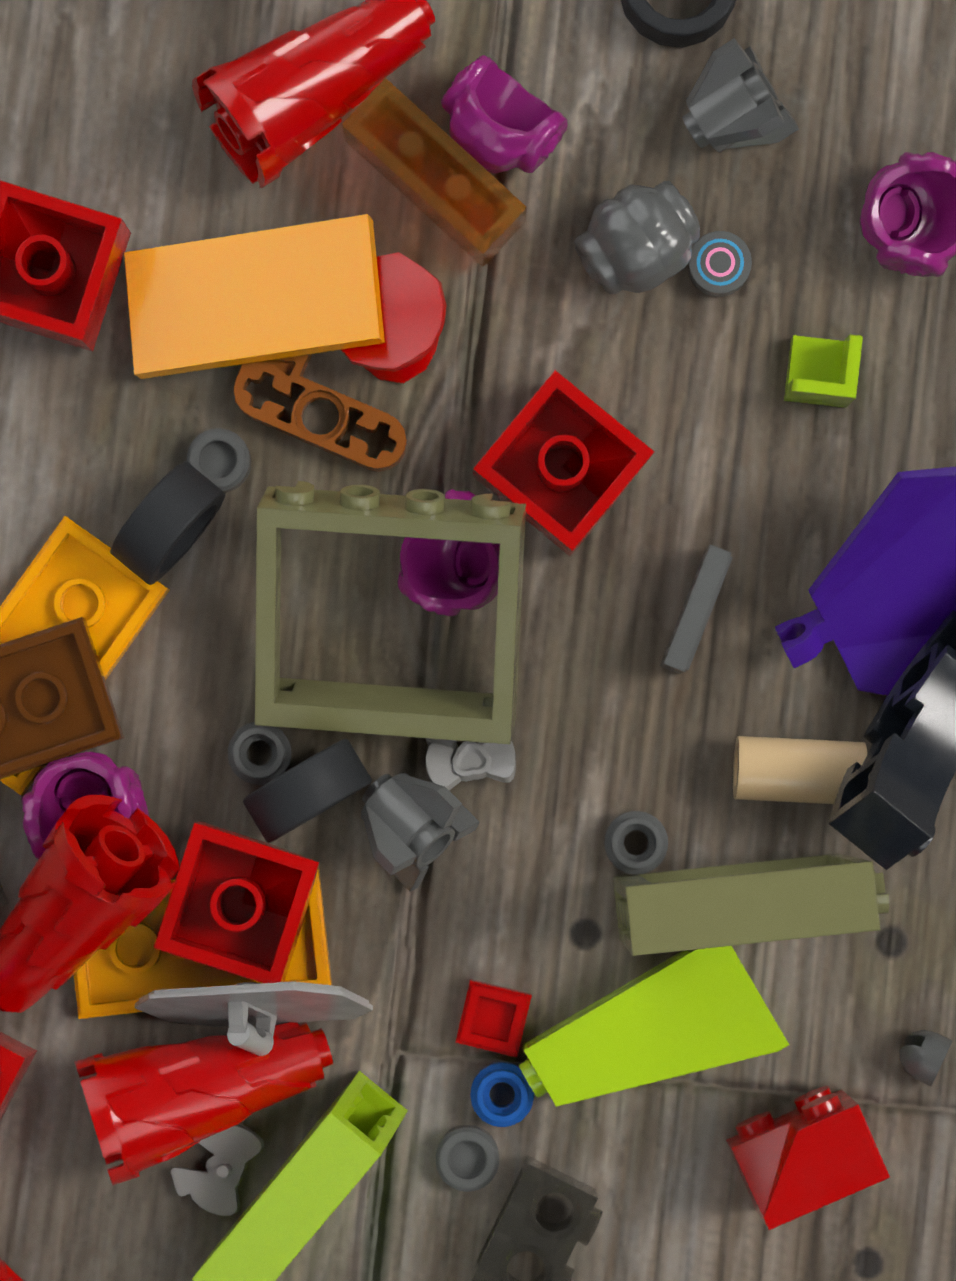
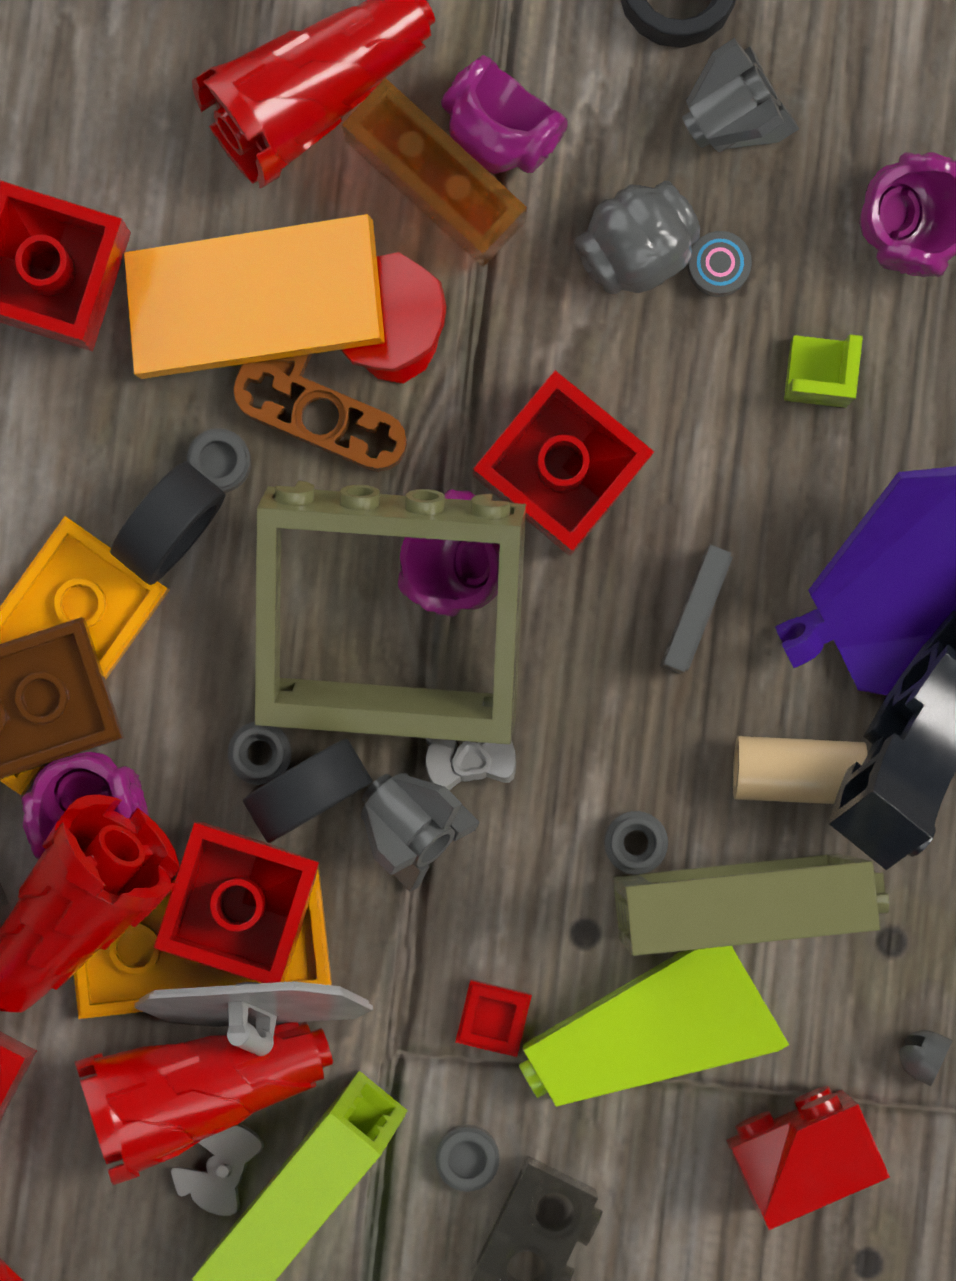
(497, 1114): blue plate -> none

